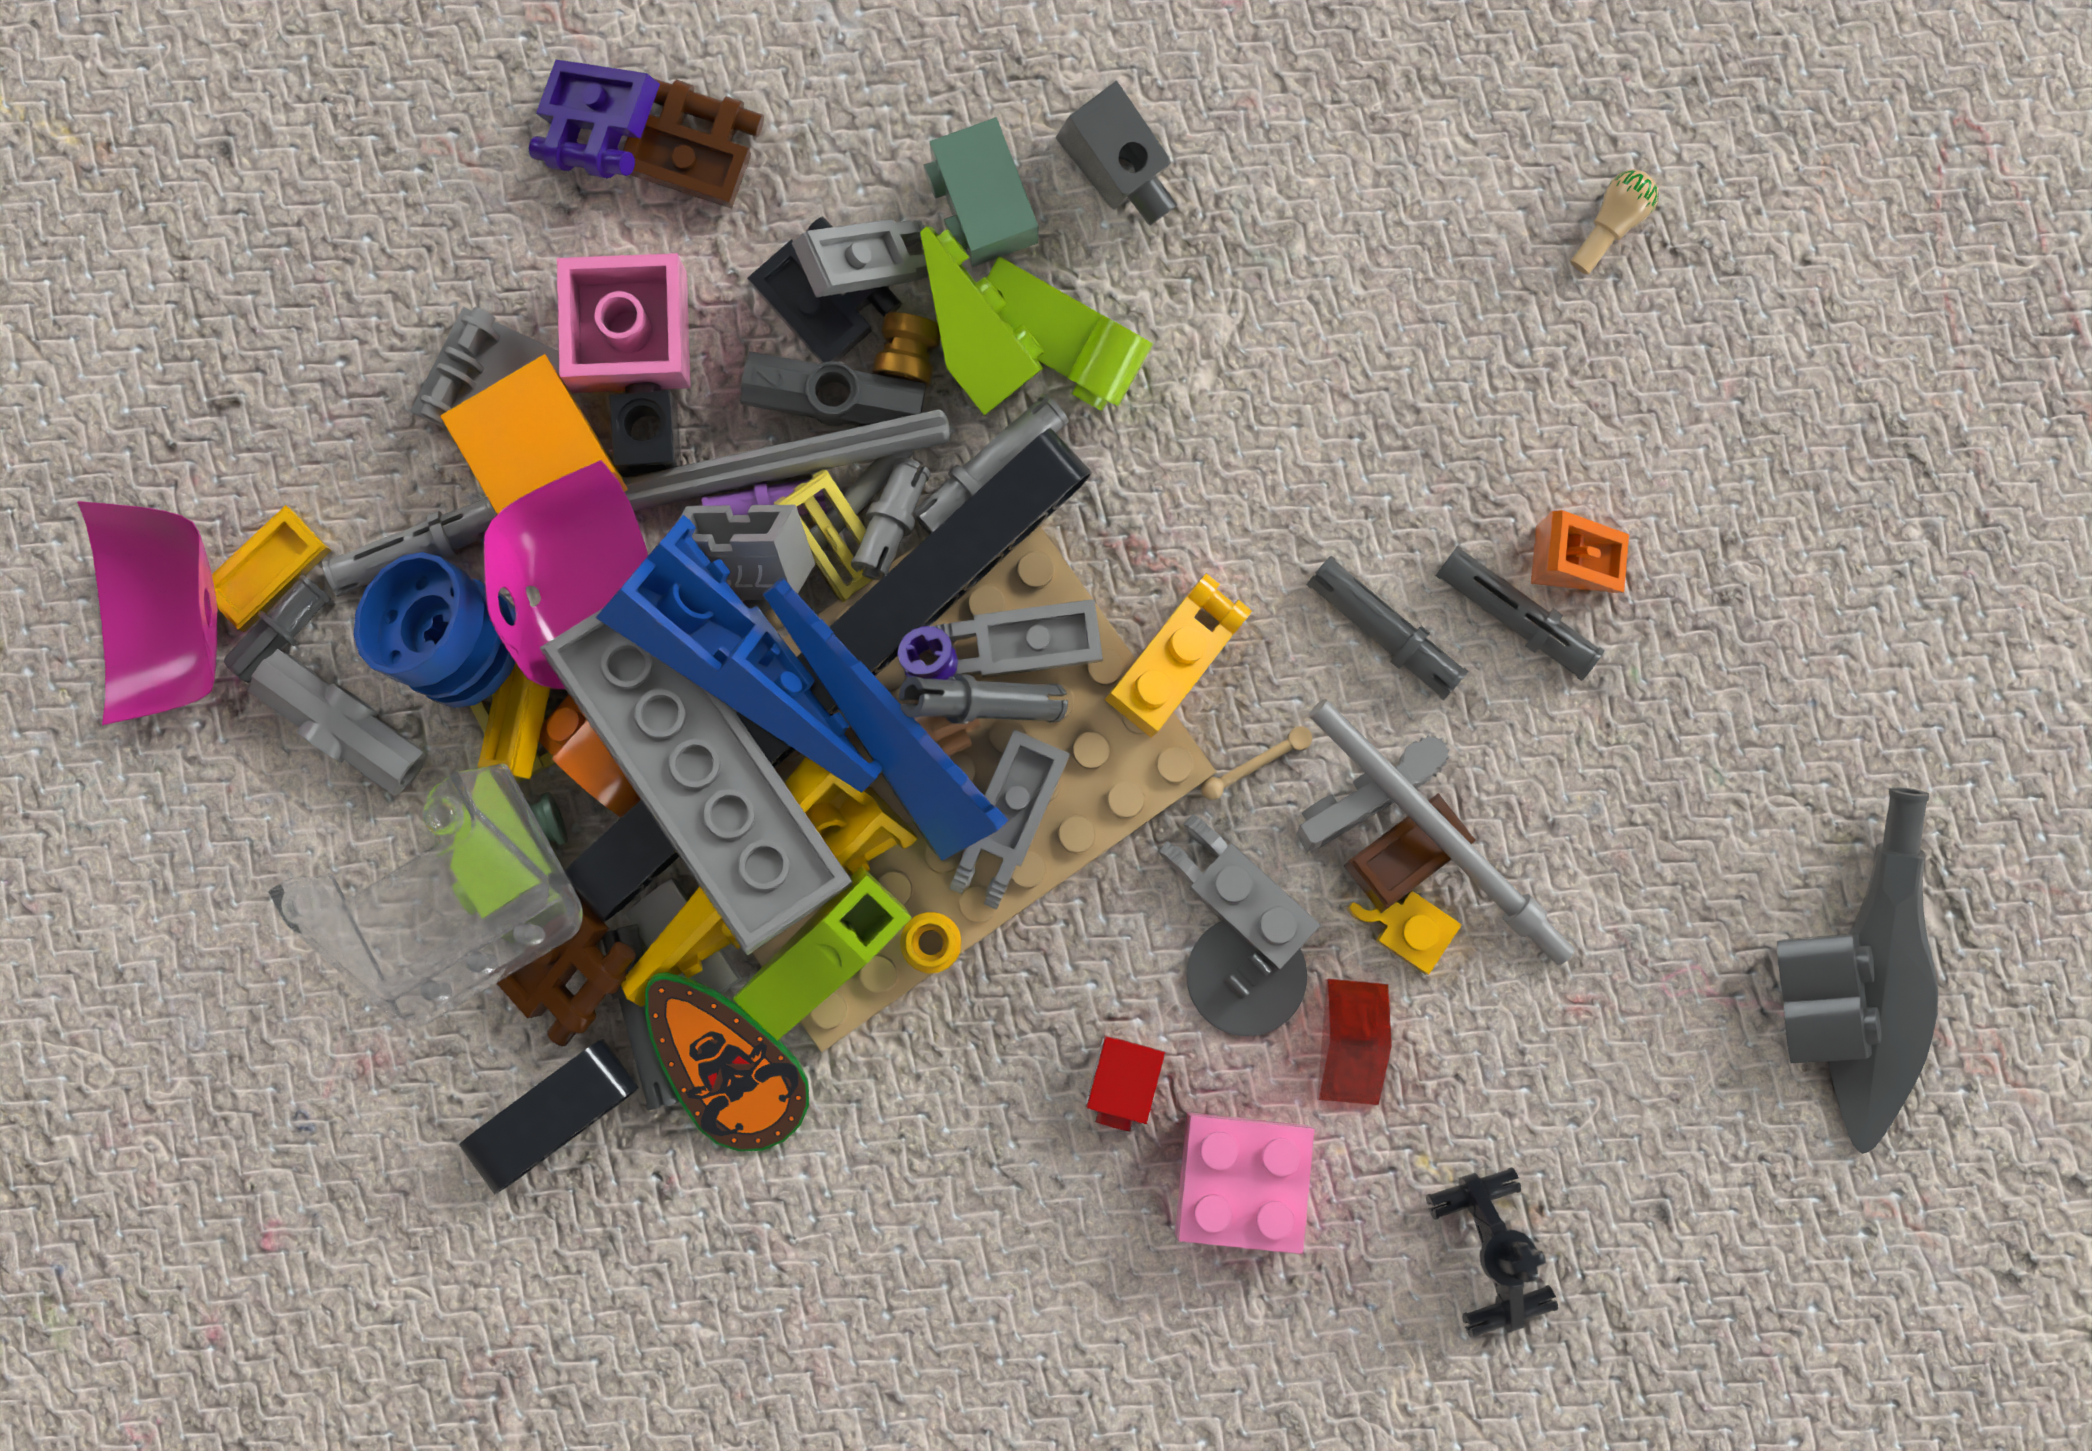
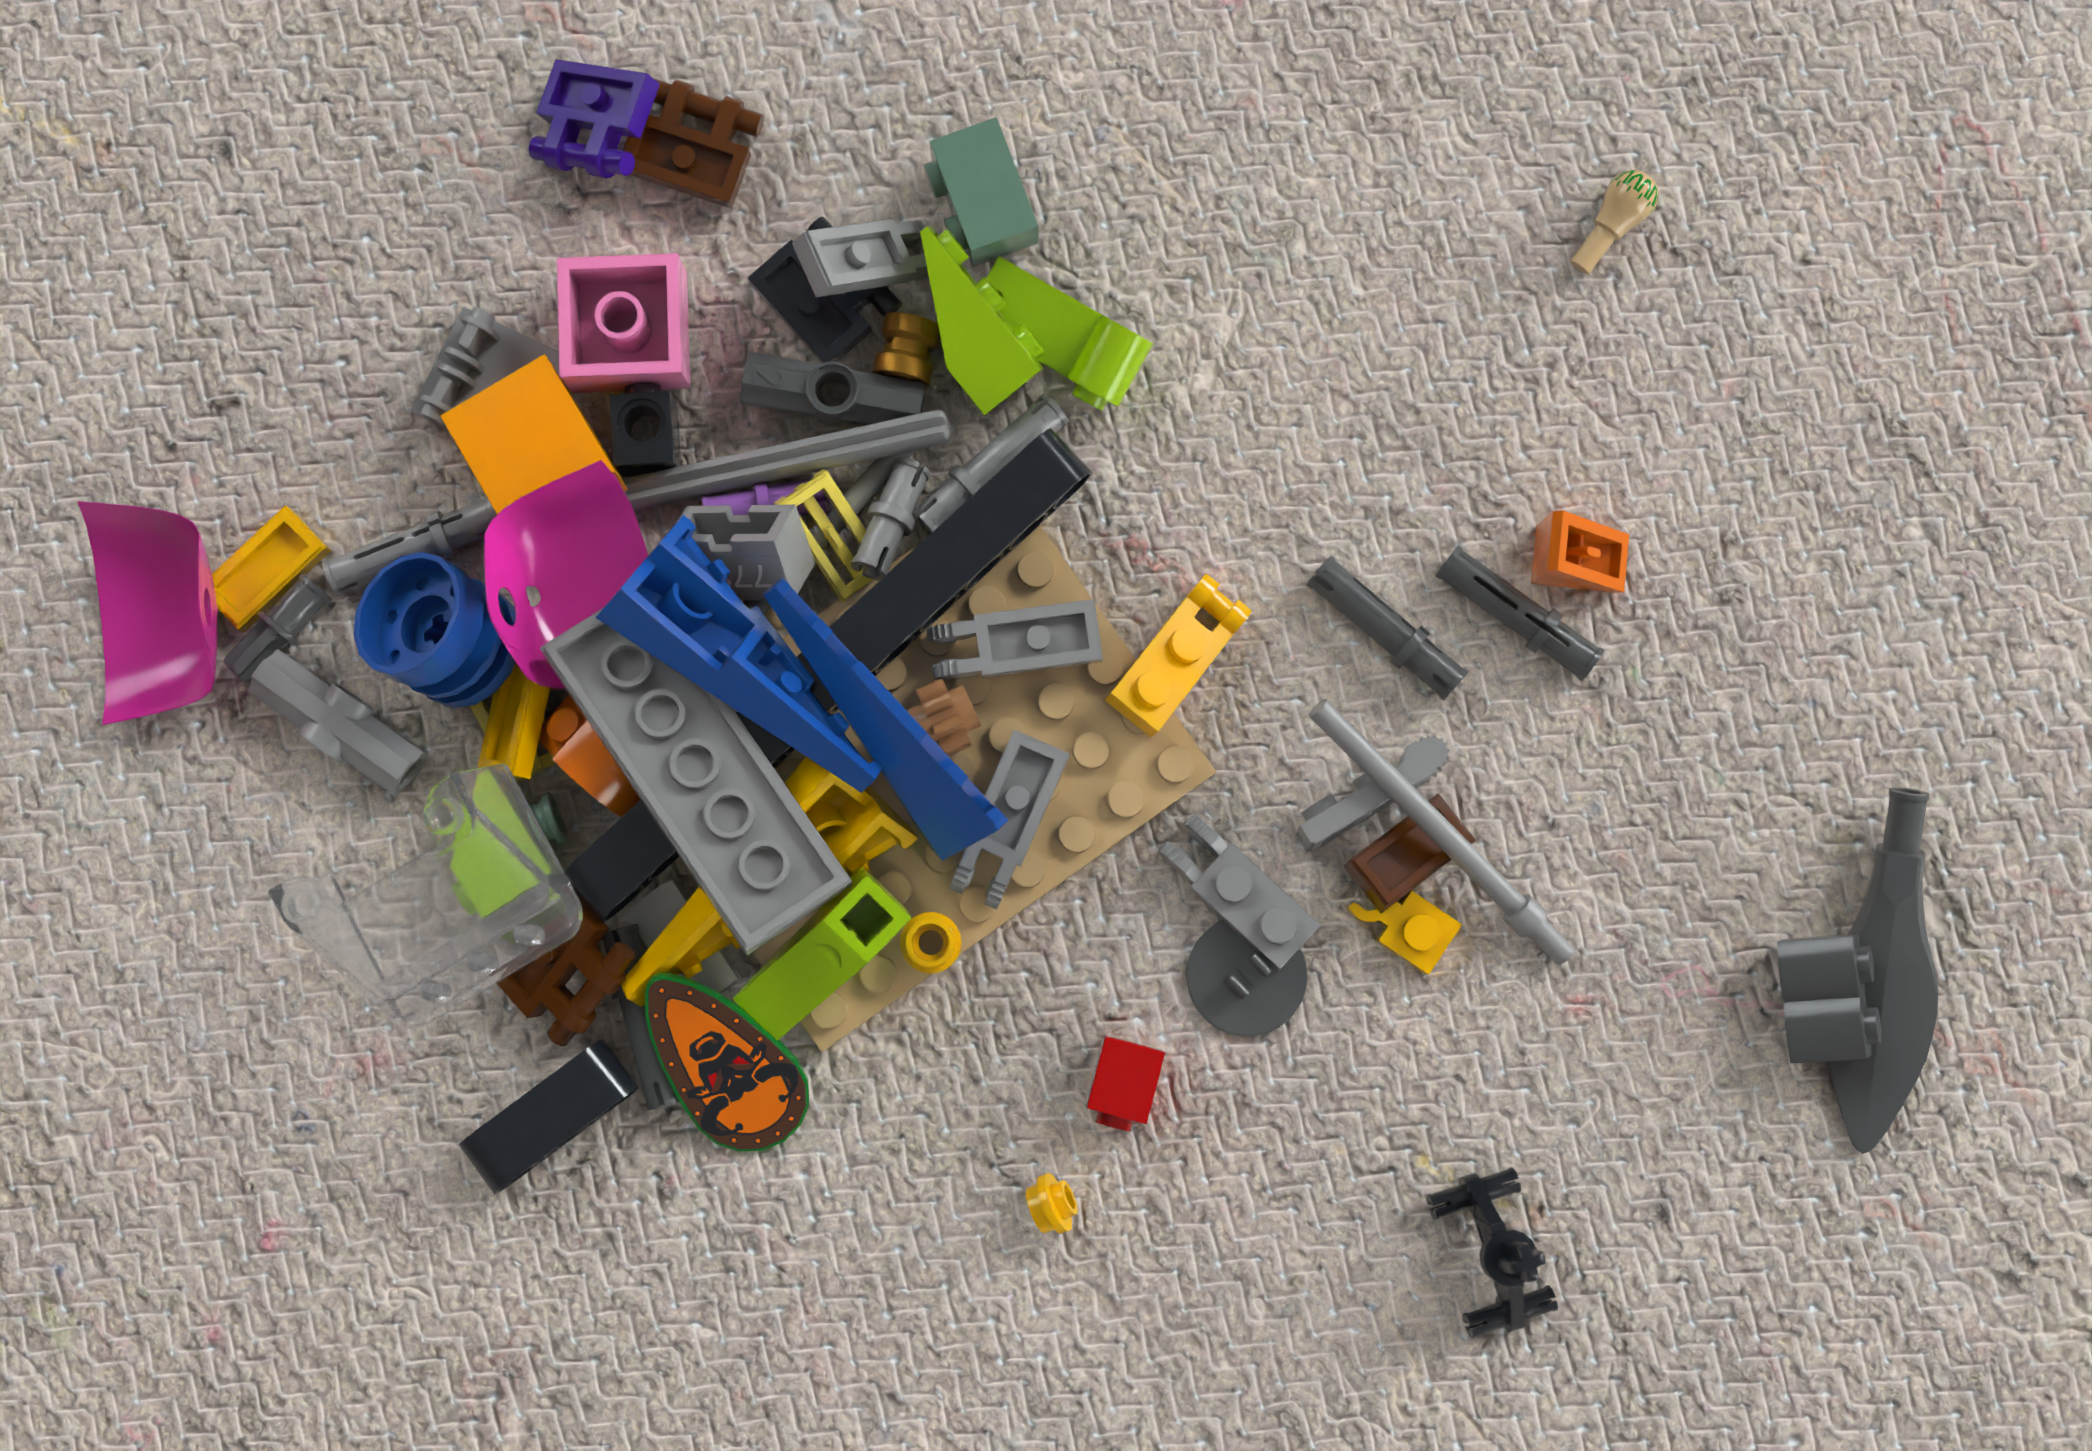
(924, 639): dark purple bush -> none
(966, 699): dark grey pin -> none
(1051, 1204): none -> yellow plate
(1114, 130): dark grey torso -> none
(1244, 1183): bright pink brick -> none
(1297, 739): tan hinge -> none
(1354, 1042): clear red slope -> none

